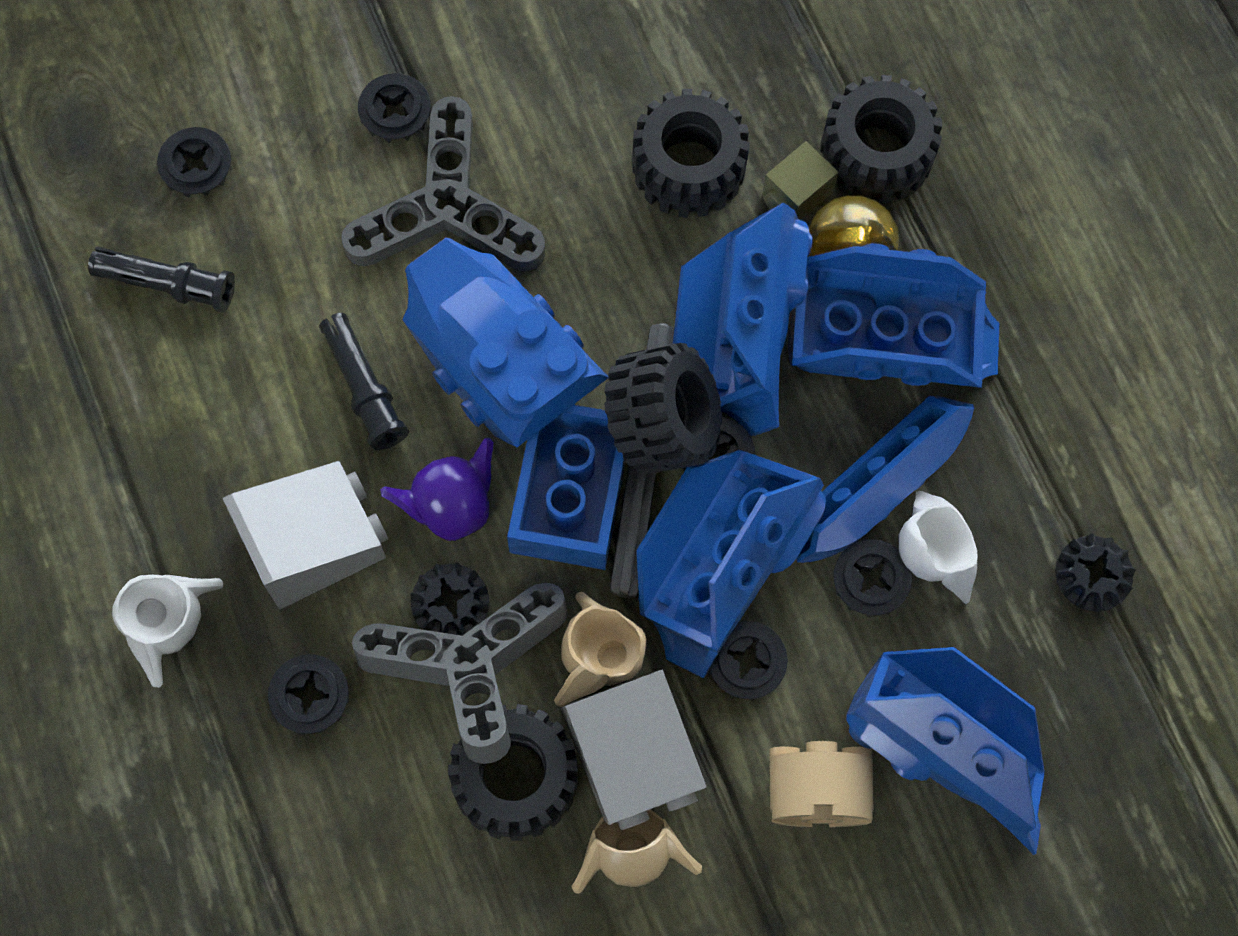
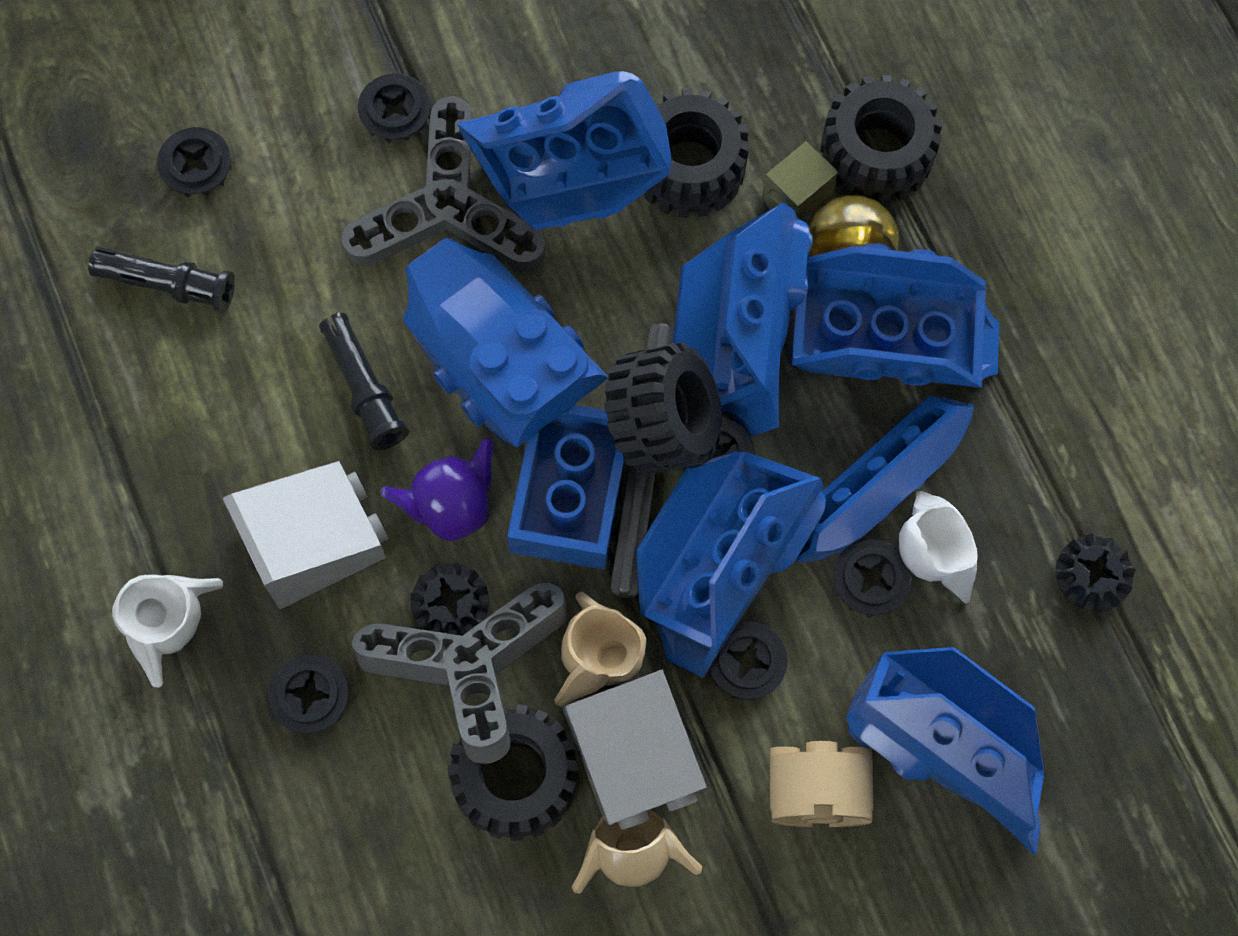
(574, 151): none -> blue slope

